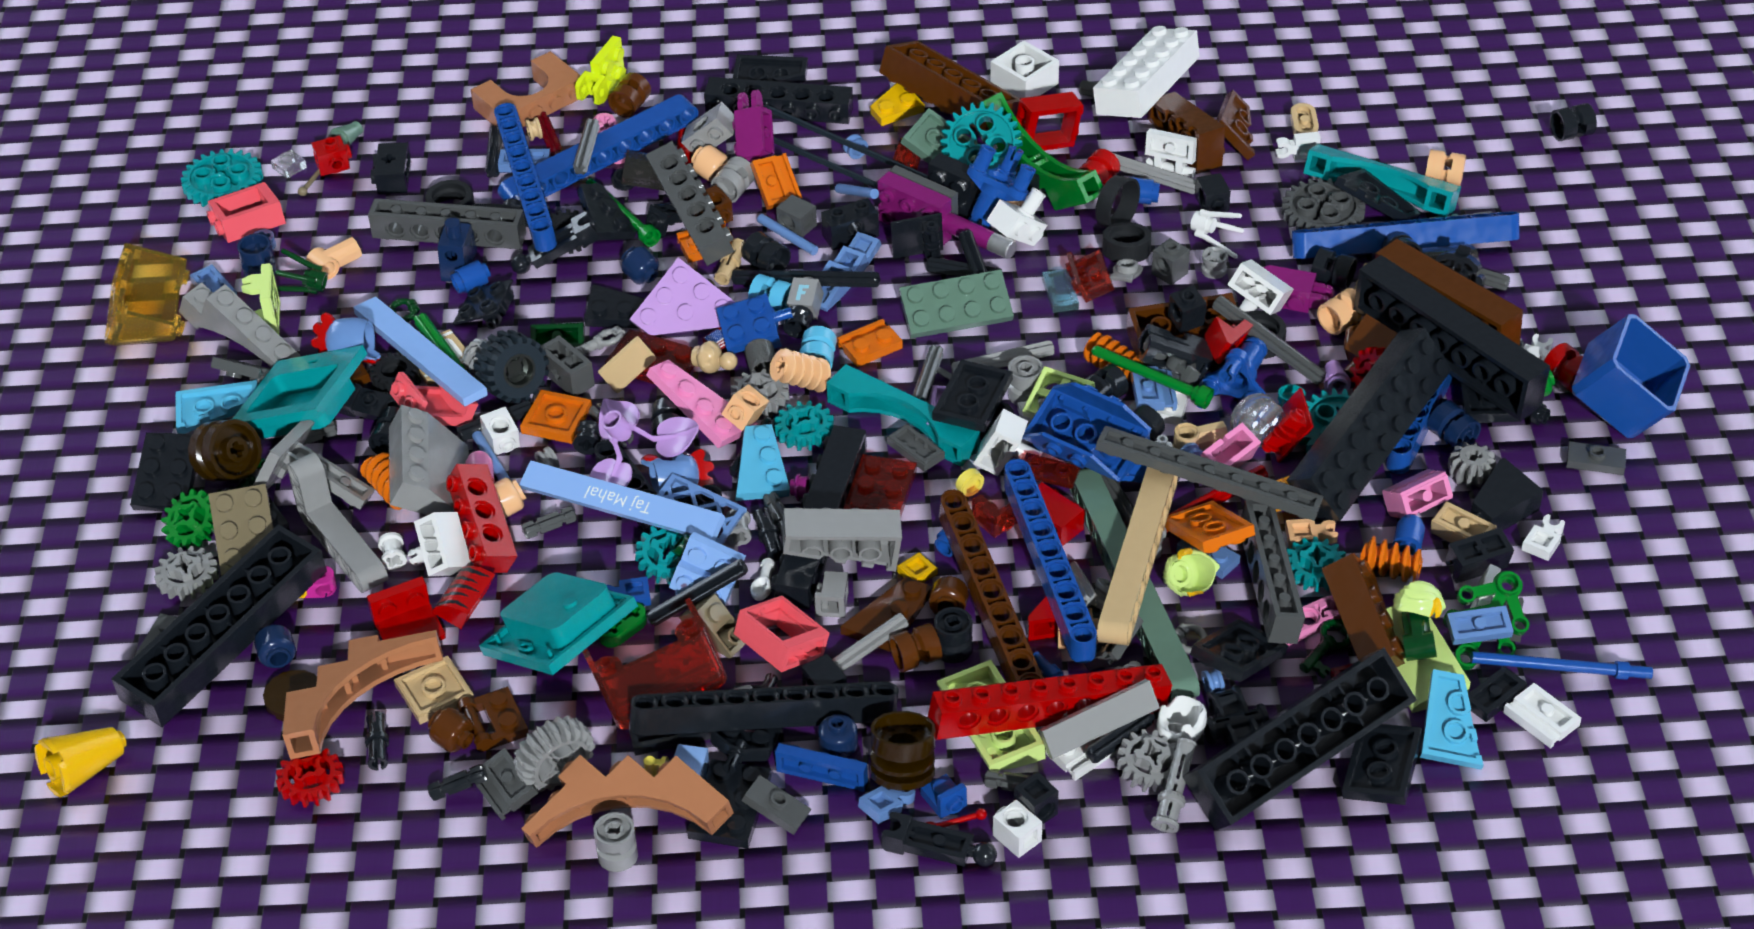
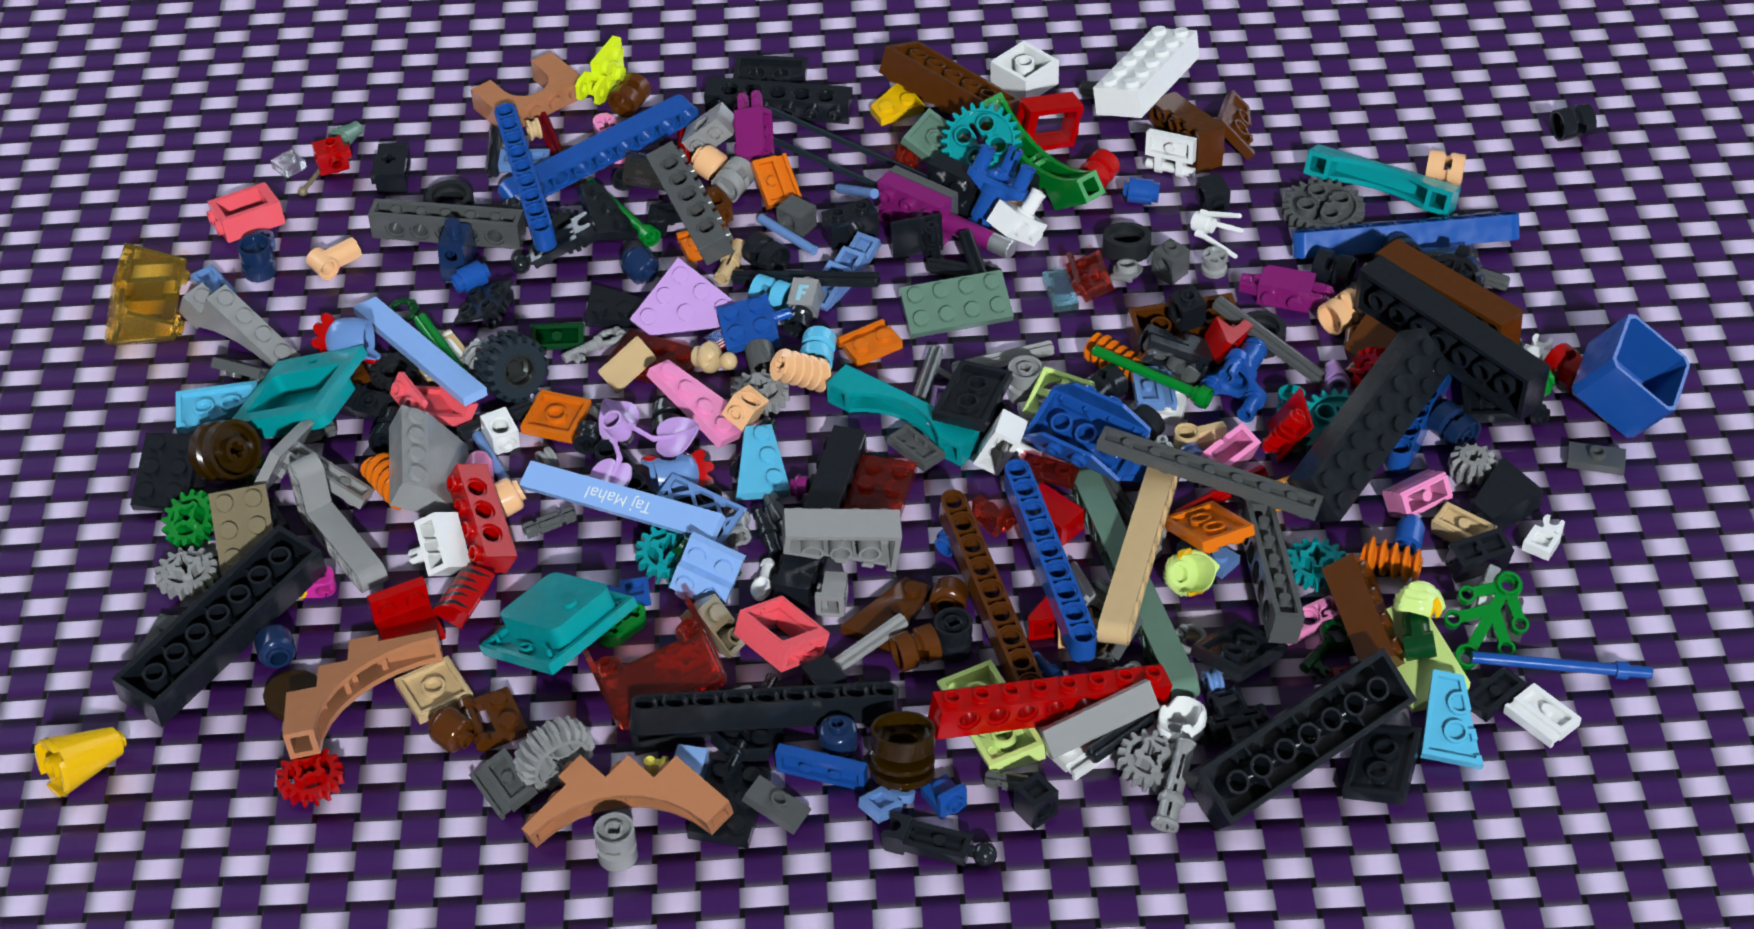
(220, 175): teal gear -> none
(269, 297): yellowish green piece -> none
(314, 280): dark green plant -> none
(376, 740): black pin -> none
(391, 547): white bush -> none
(457, 782): black axle -> none
(568, 367): dark grey brick -> none
(586, 146): dark grey axle -> none
(697, 592): black axle -> none
(803, 425): teal gear -> none
(858, 140): medium blue bush -> none
(917, 568): yellow tile -> none
(970, 482): light yellow tile -> none
(979, 814): red hinge -> none
(1017, 828): white brick -> none
(1127, 205): black tyre -> none
(1157, 174): light grey axle -> none
(1258, 414): clear head -> none
(1259, 288): white brick -> none
(1298, 146): white plate -> none
(1303, 118): tan plate -> none
(1306, 528): light nougat plate -> none
(1377, 194): black wing -> none
(1479, 625): medium blue plate -> none

